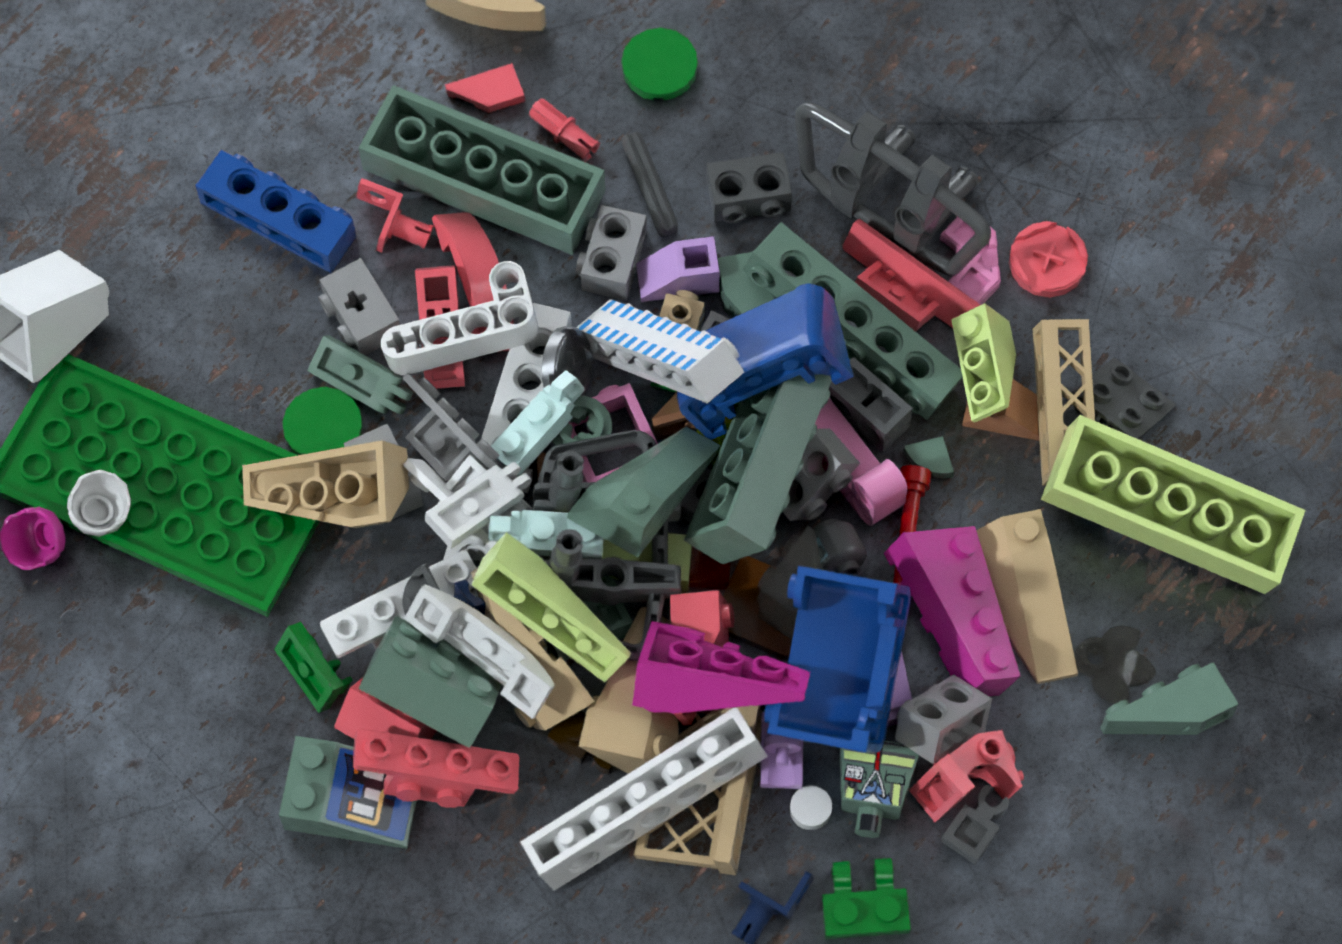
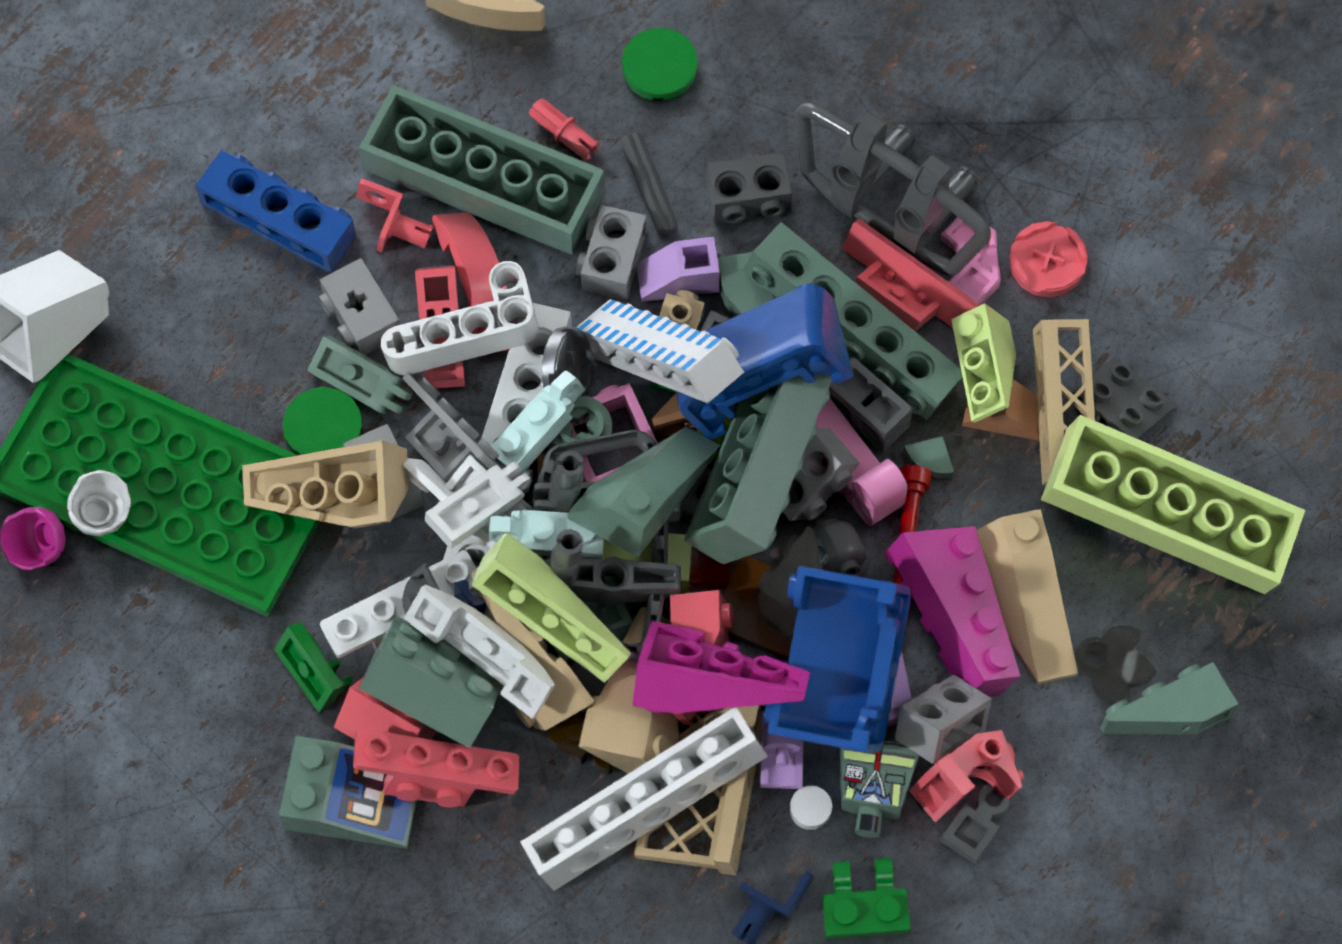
(489, 89): coral tile -> none

